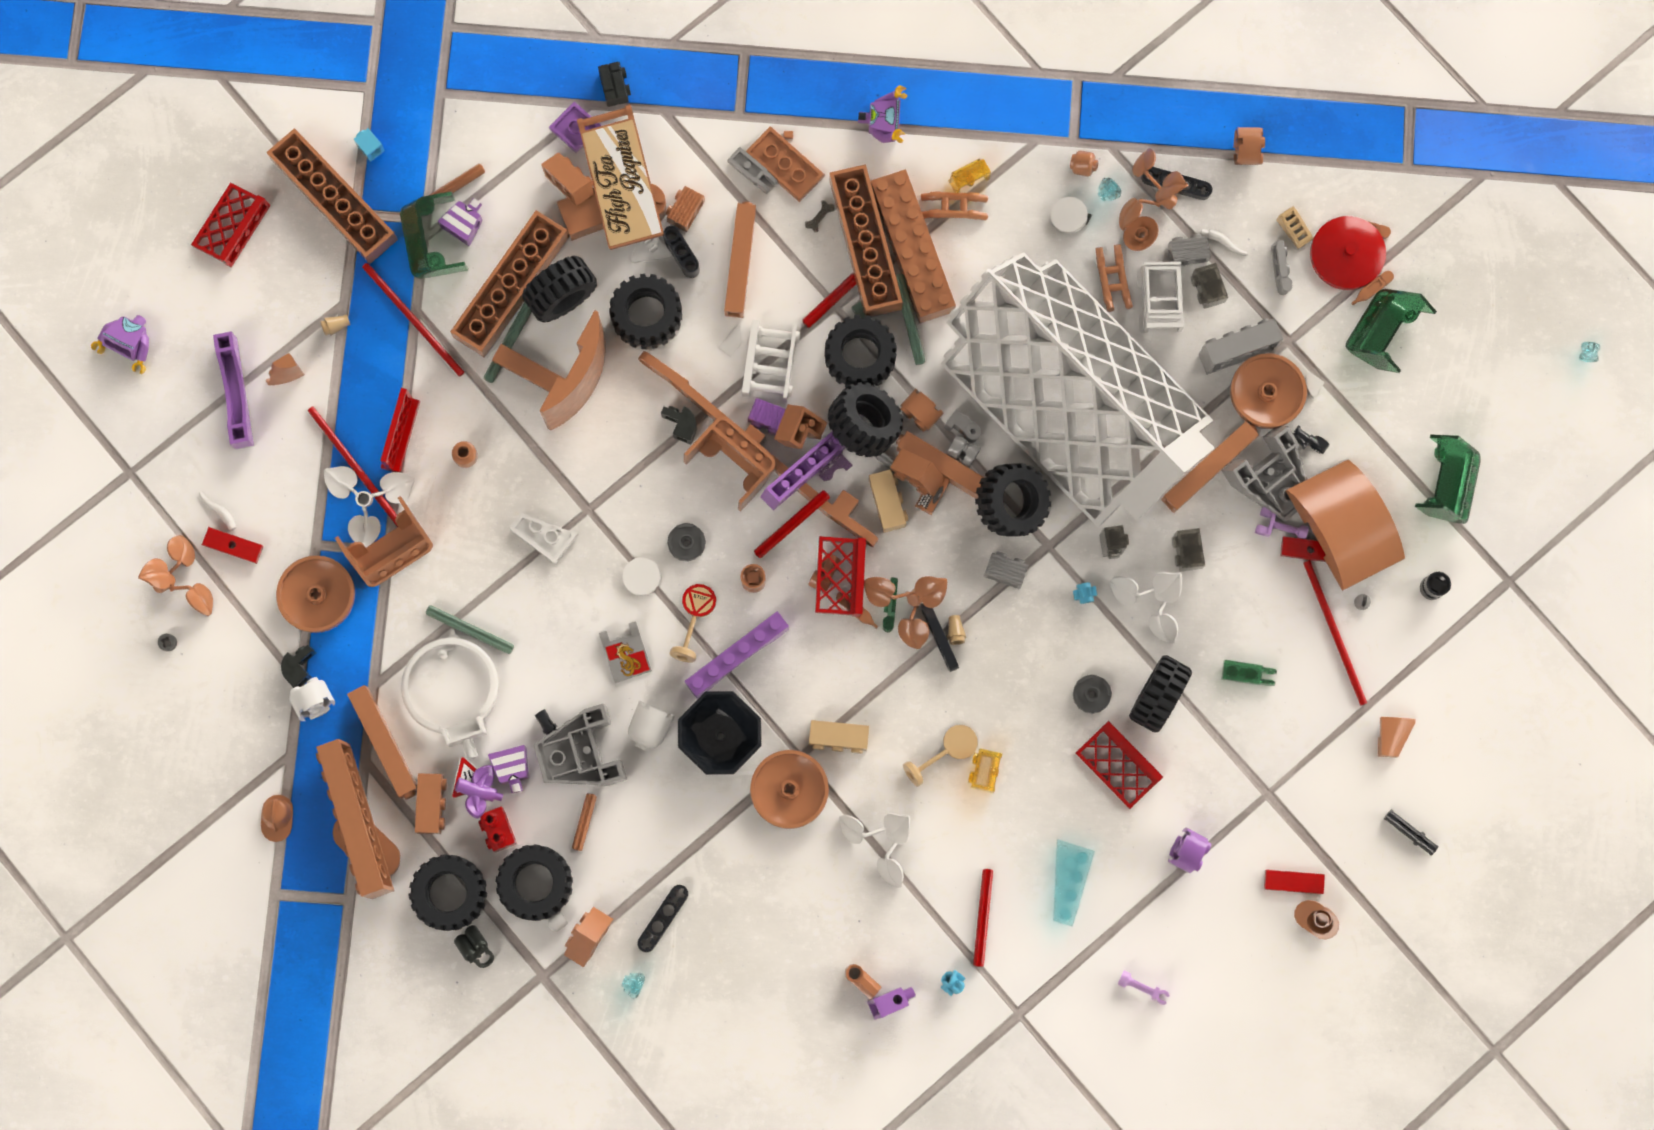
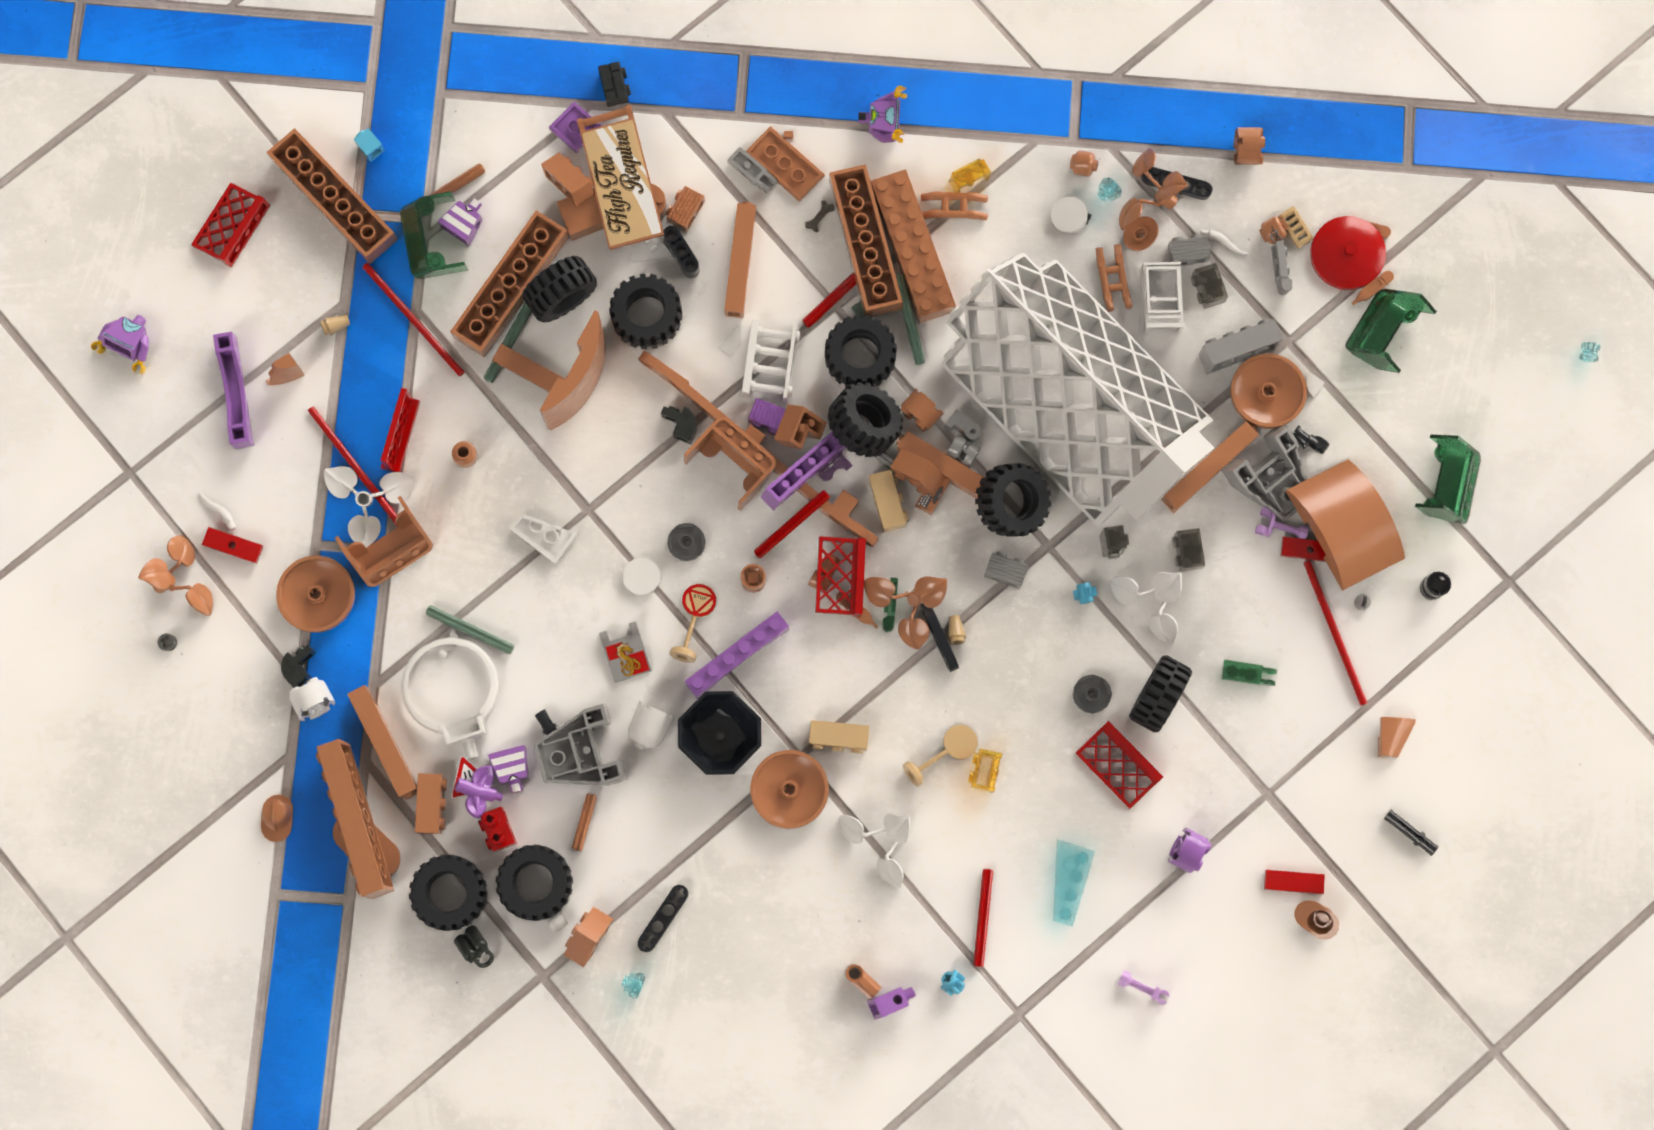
(1273, 230): none -> nougat head

